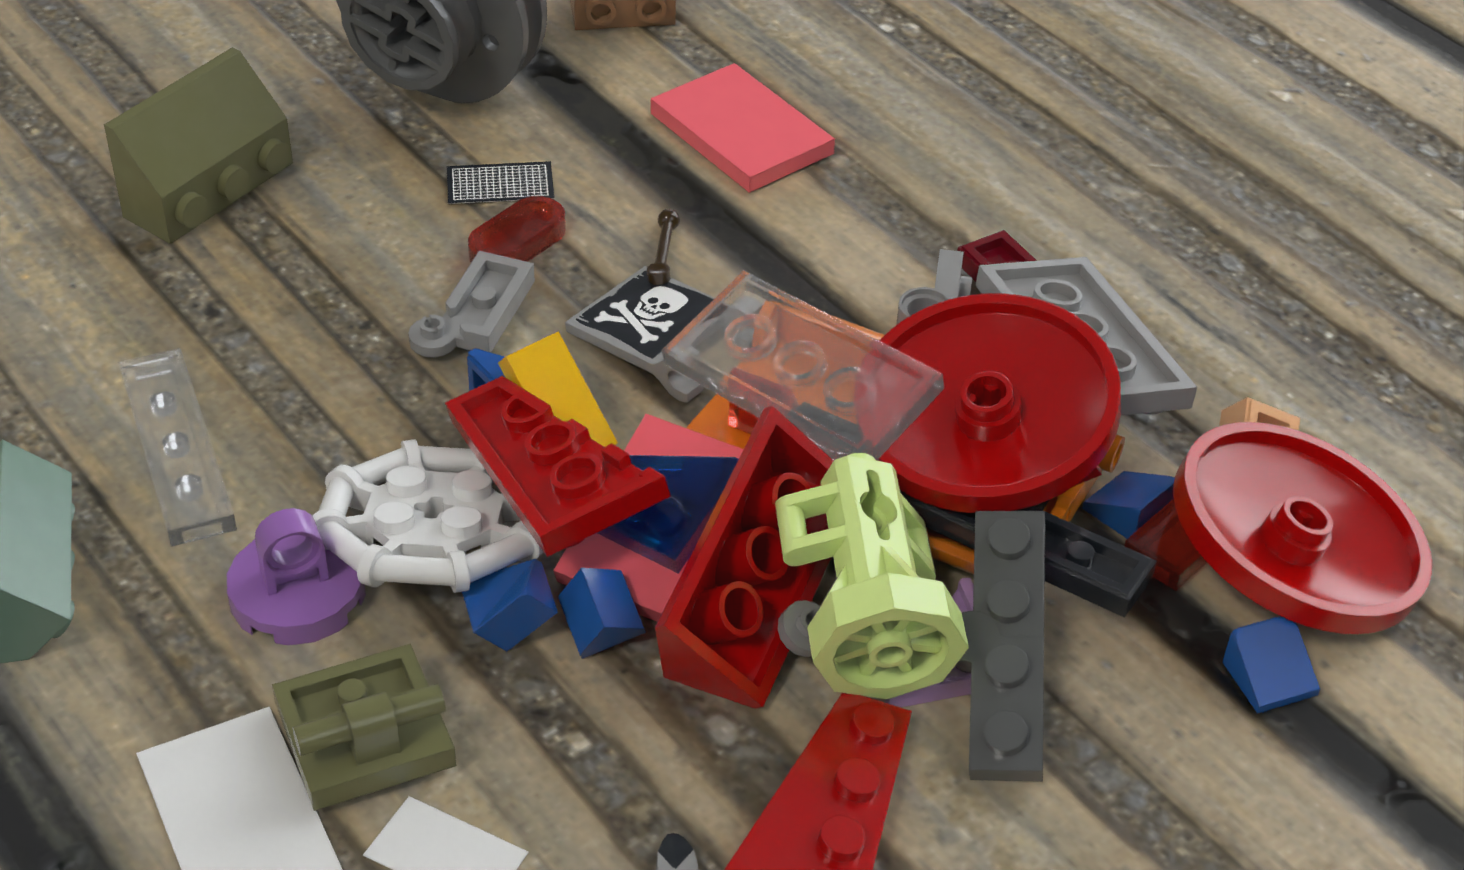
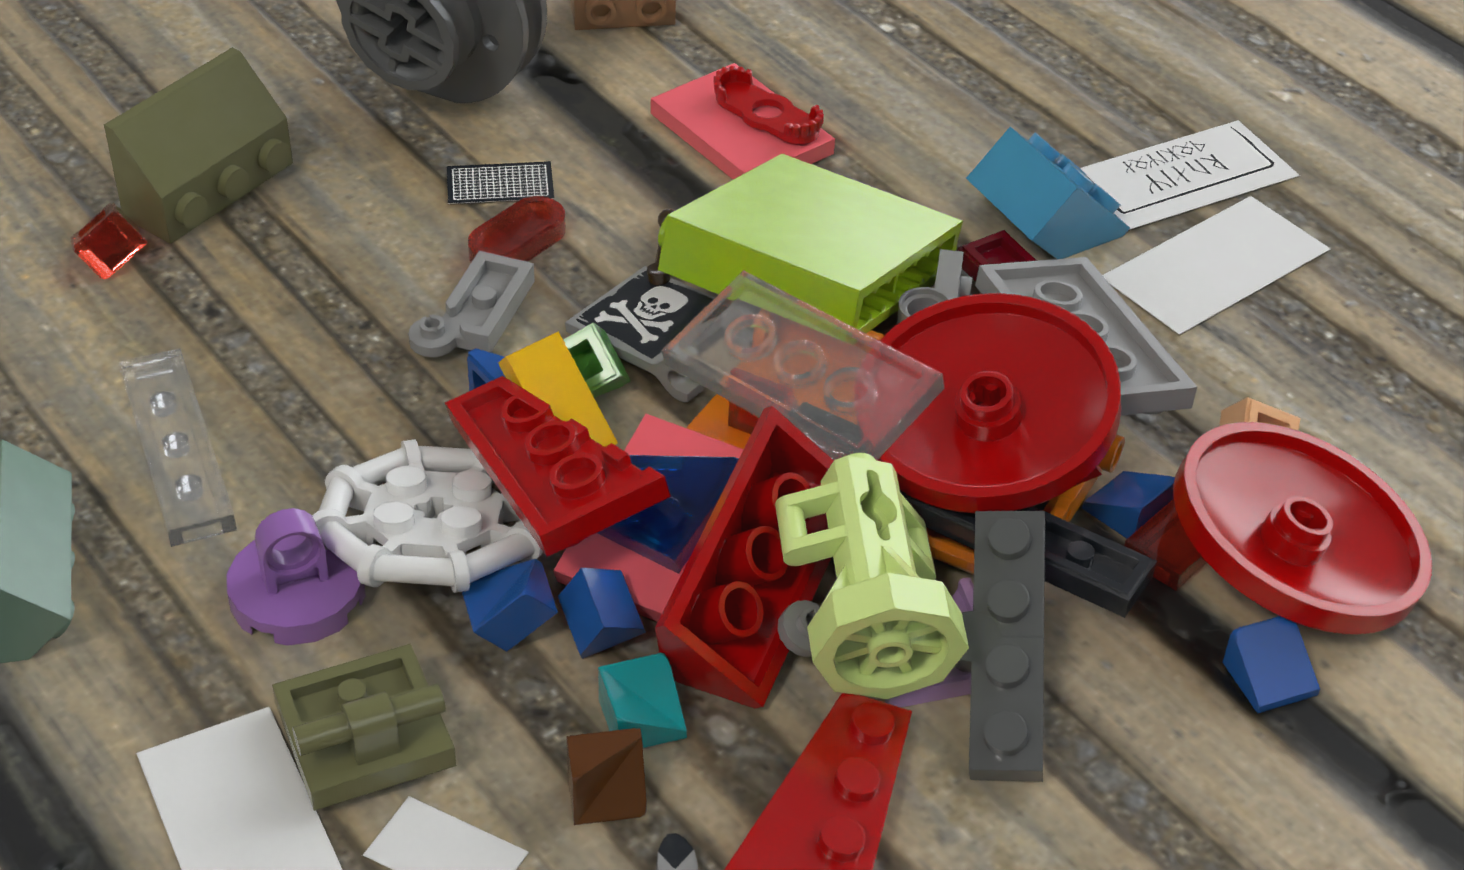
(108, 241): none -> clear red slope
(597, 360): none -> bright green slope
(606, 776): none -> reddish brown slope
(642, 696): none -> teal slope
(740, 96): none -> red piece
(810, 236): none -> lime brick
(1045, 196): none -> dark azure slope
(1188, 173): none -> white sticker
(1214, 264): none -> white sticker

